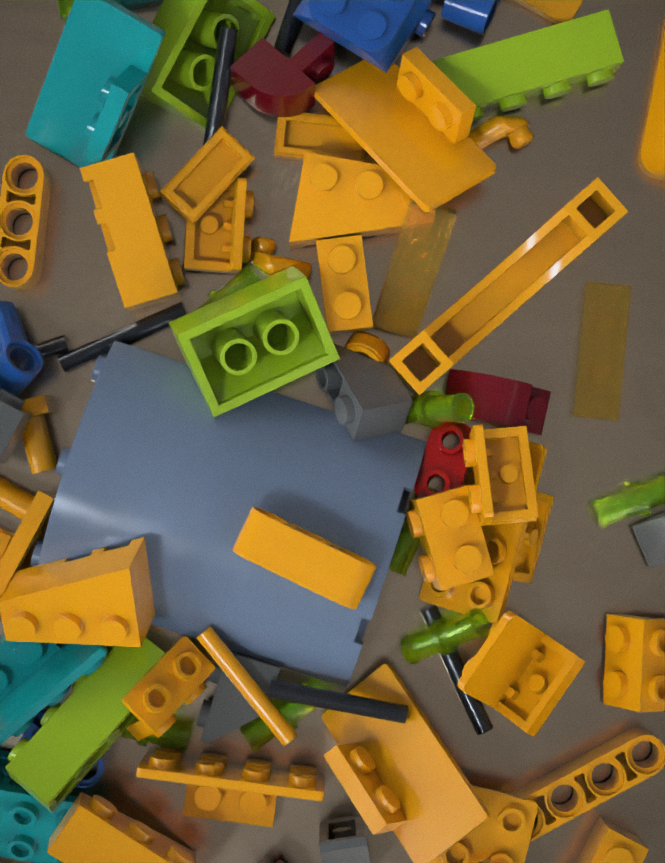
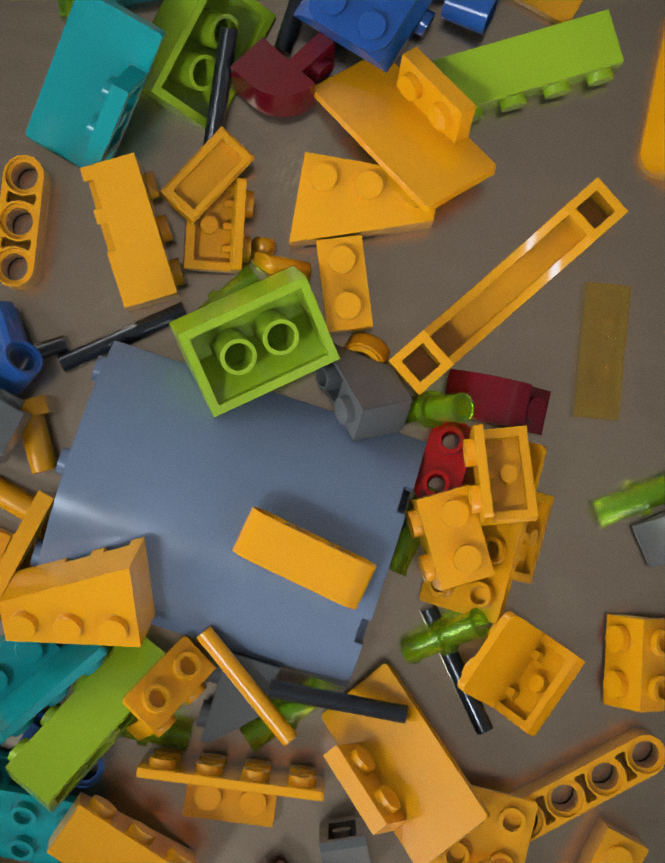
(314, 135): light orange tile -> none
(413, 269): clear yellow tile -> none
(502, 127): light orange arm -> none

